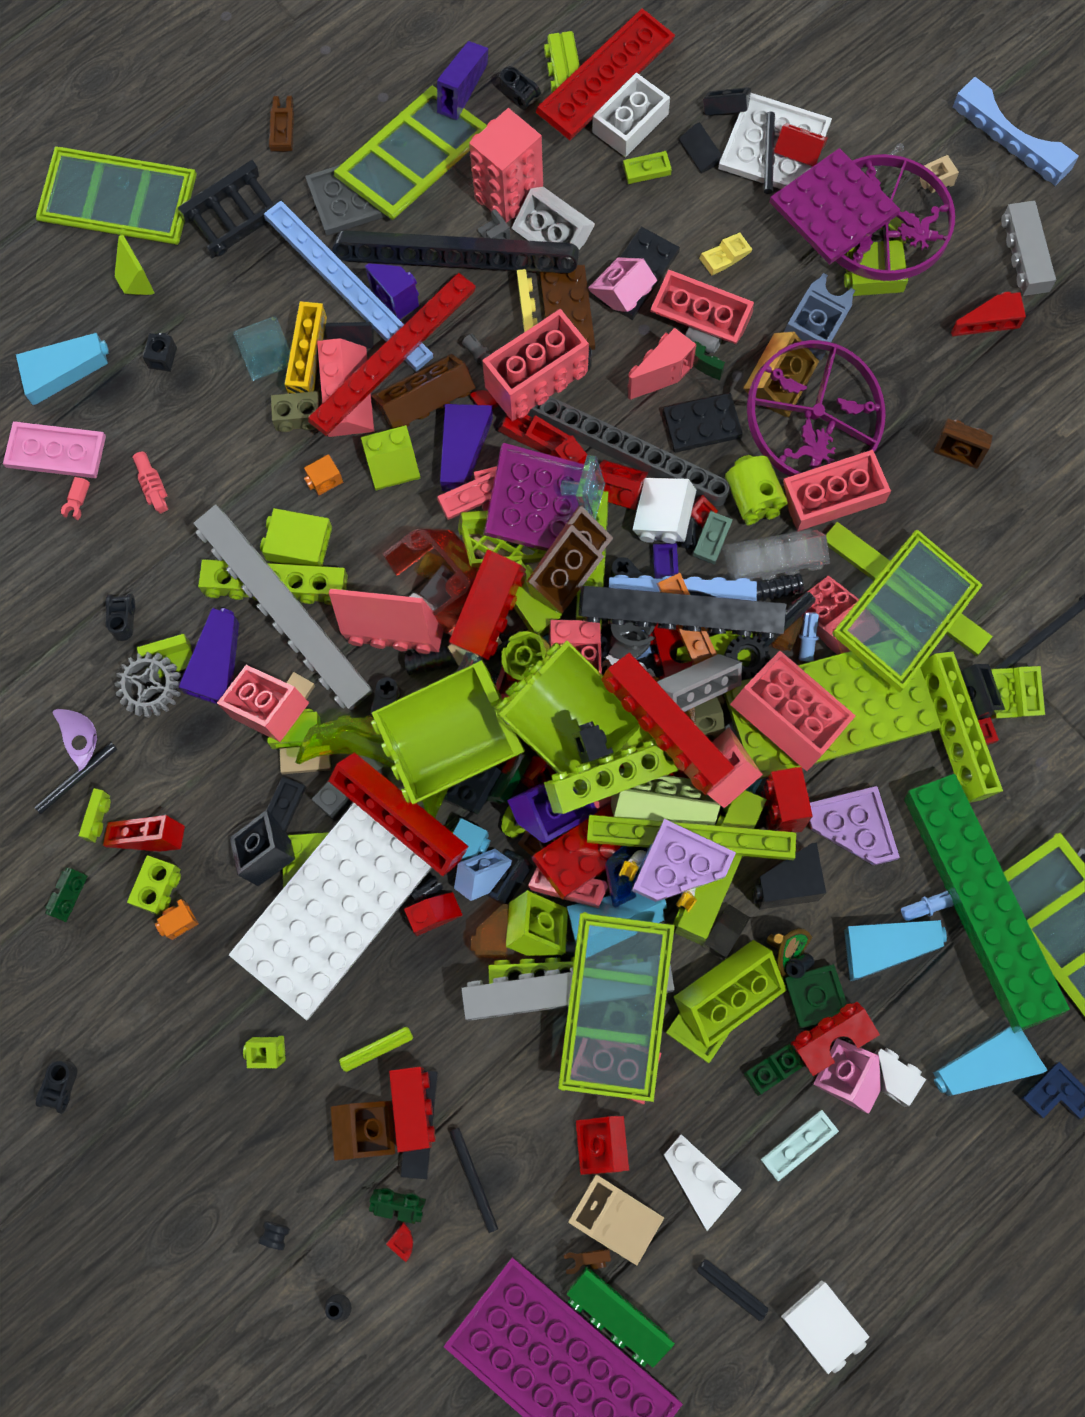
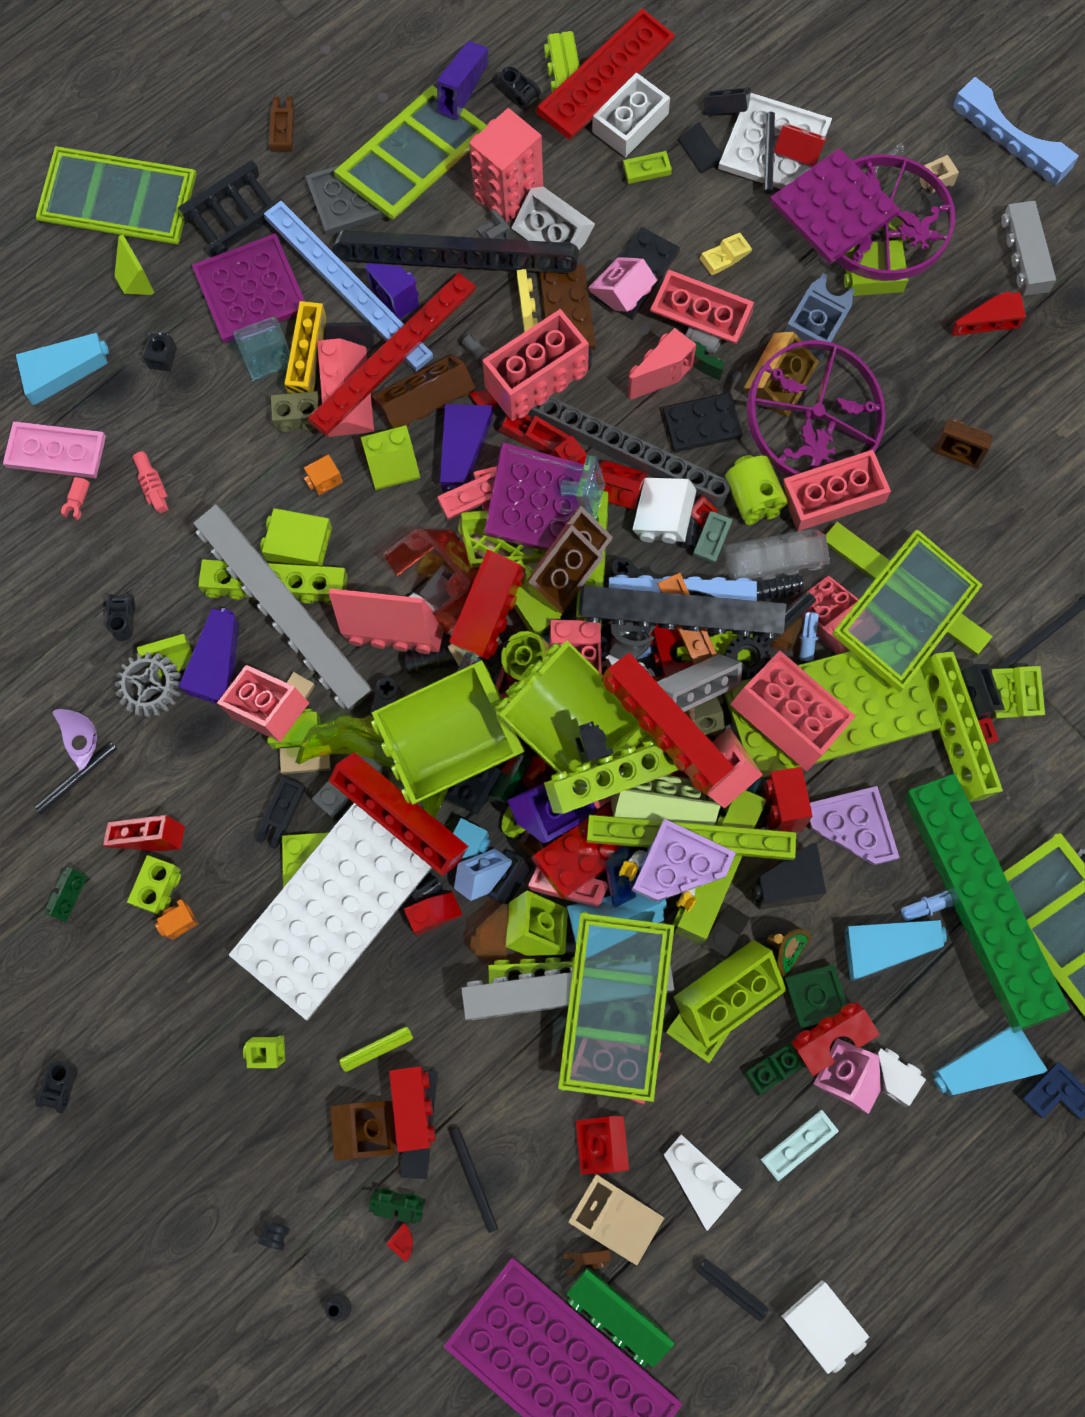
(92, 823): lime plate -> none
(249, 286): none -> magenta plate
(261, 849): black slope -> none
(665, 560): dark purple tile -> none
(797, 966): black pin -> none

